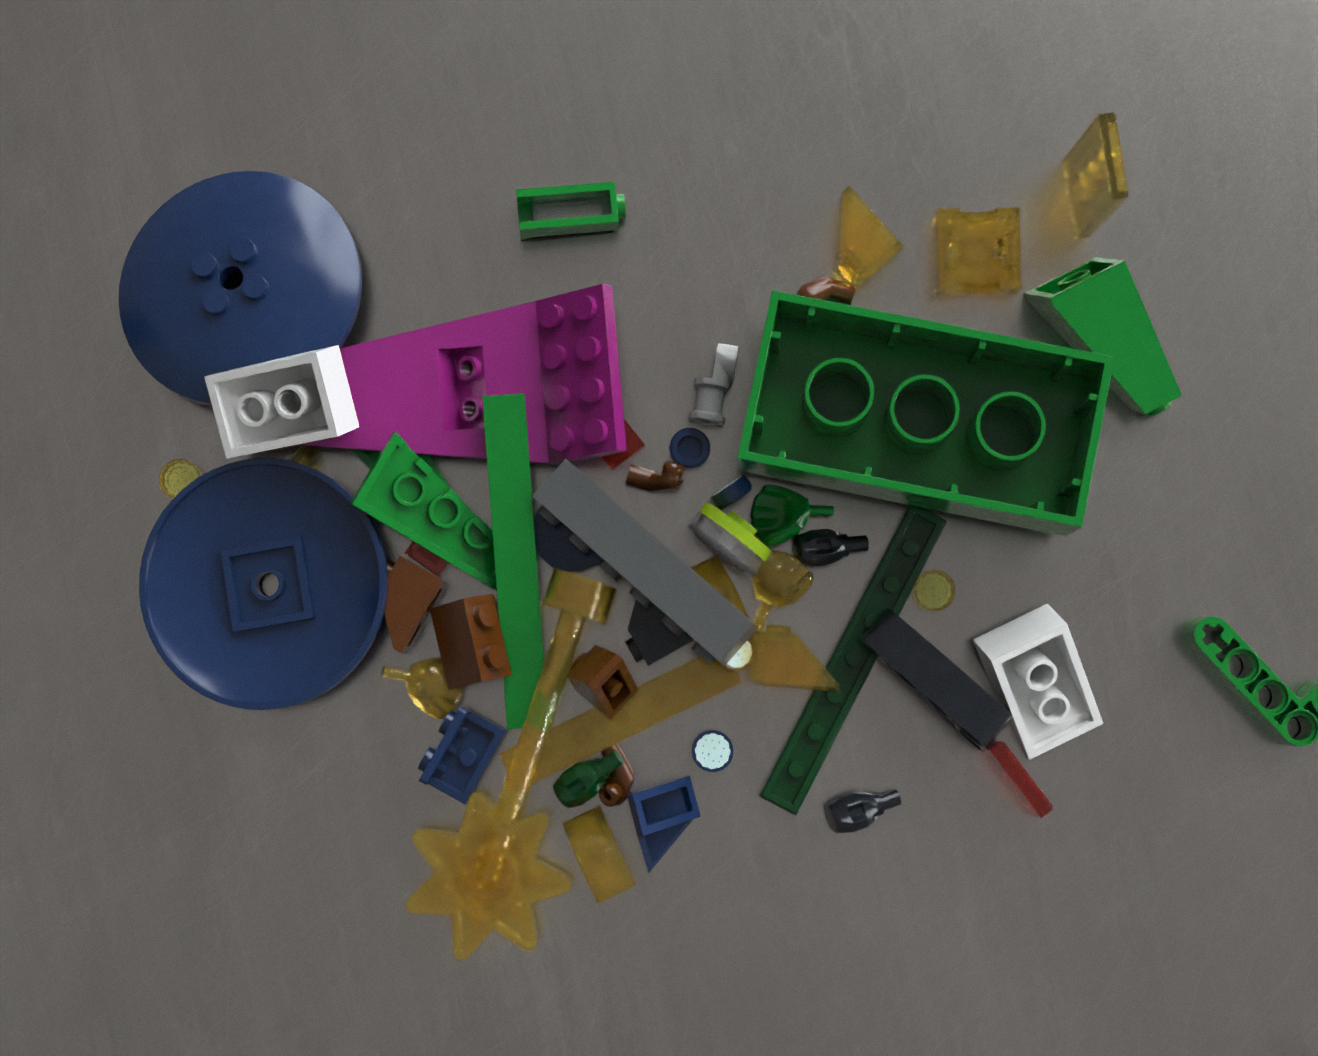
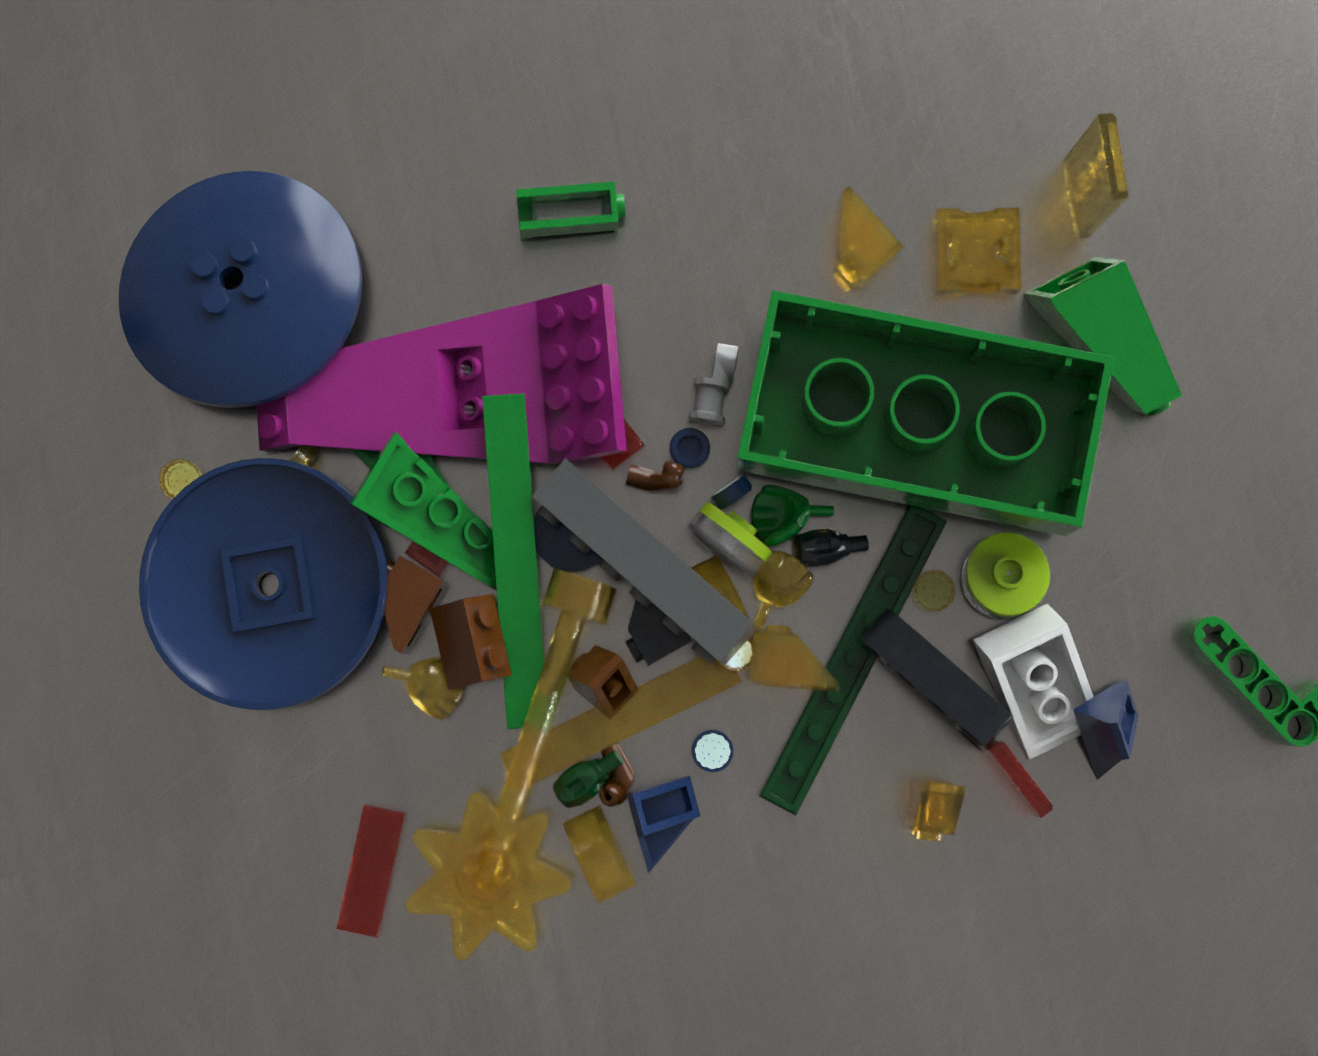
(282, 402): white slope -> none
(371, 870): none -> clear red tile
(462, 754): dark blue bracket -> none
(828, 288): reddish brown arm -> none
(859, 810): black piece -> none
(934, 808): none -> clear yellow slope
(1005, 575): none -> lime piece
(1108, 726): none -> dark blue slope

